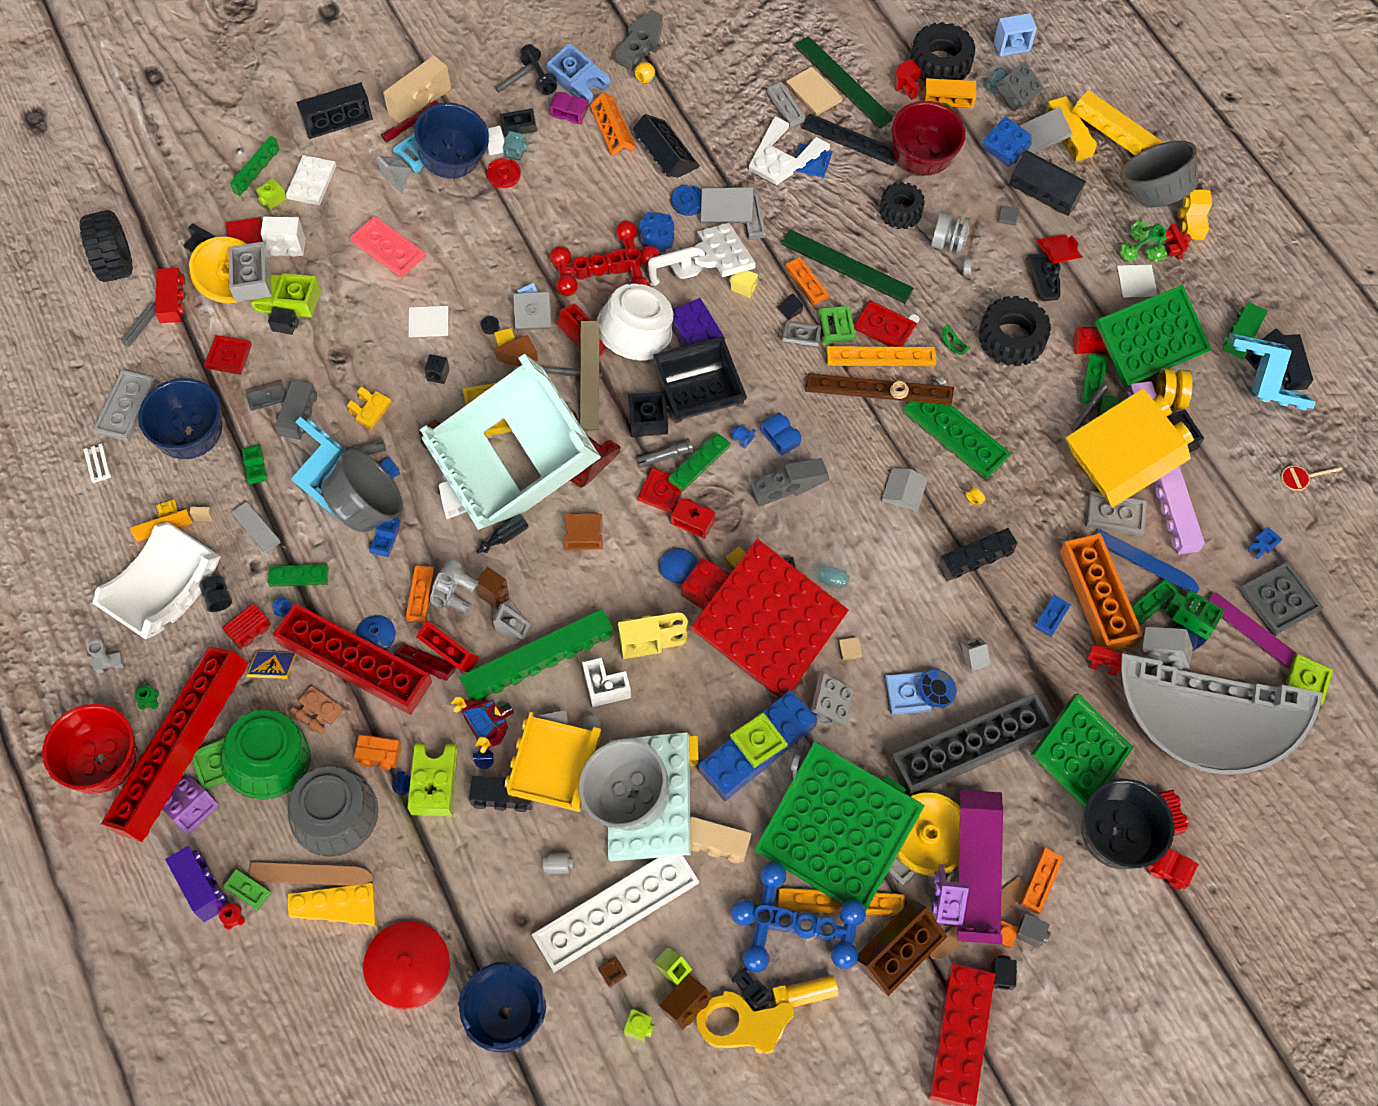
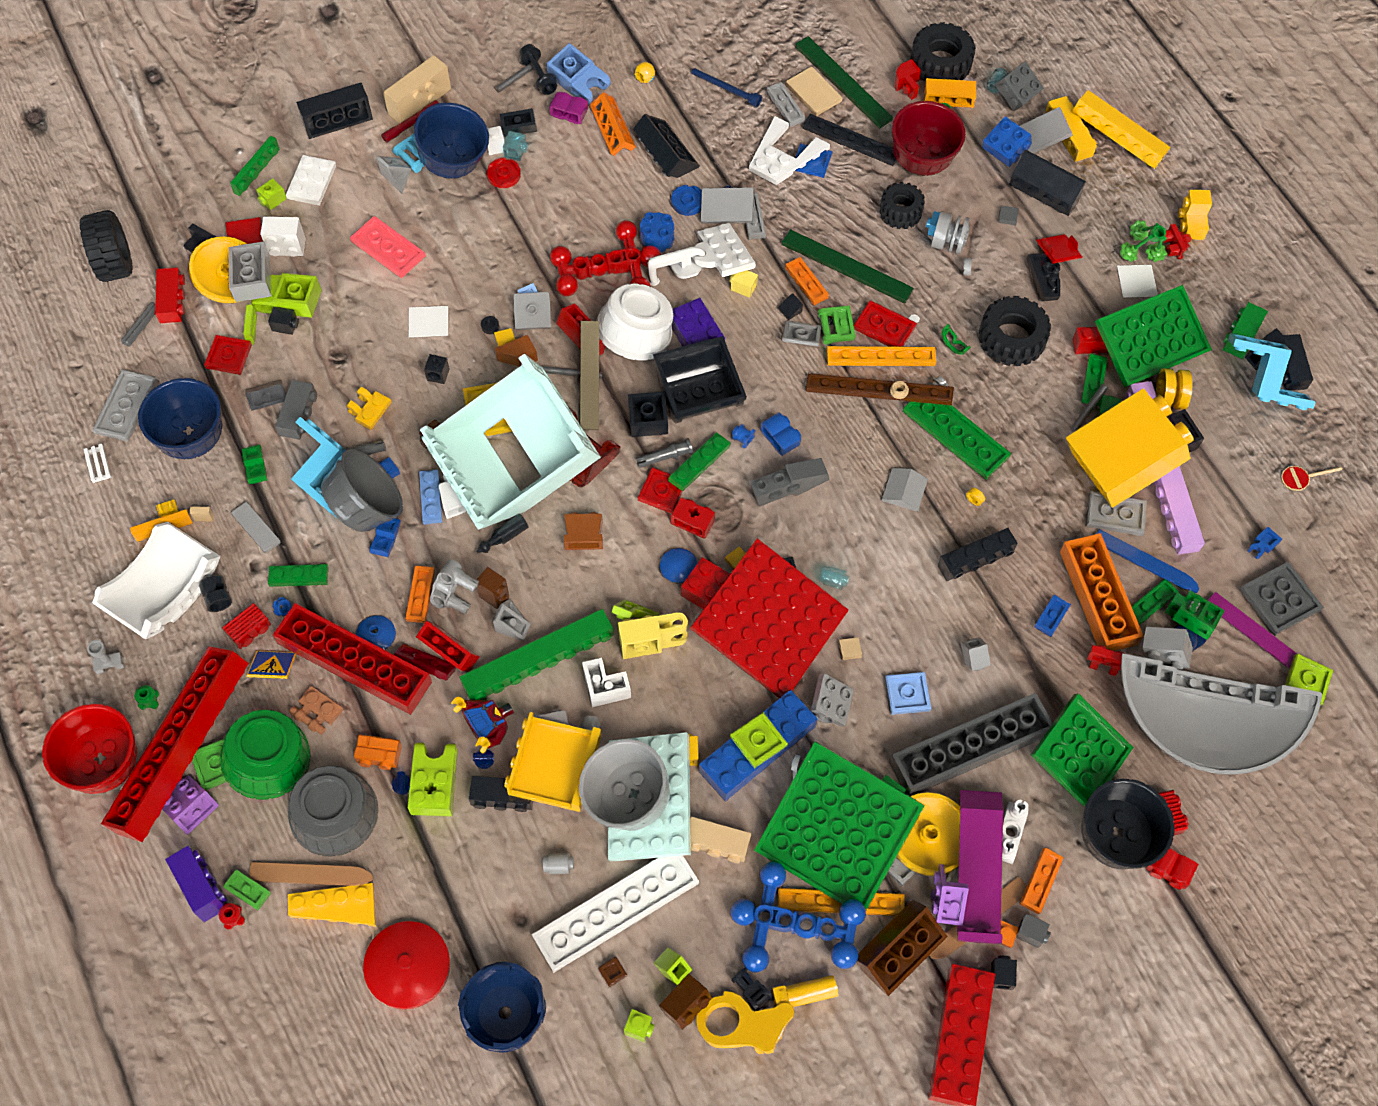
(250, 324): none -> lime tile
(430, 497): none -> medium blue plate
(627, 610): none -> lime plate
(641, 39): dark grey brick -> none
(753, 98): none -> dark blue piece
(932, 223): none -> dark azure plate
(937, 688): tile -> none
(1013, 818): none -> white piece
(1015, 34): light blue brick -> none
(1162, 173): dark grey piece -> none

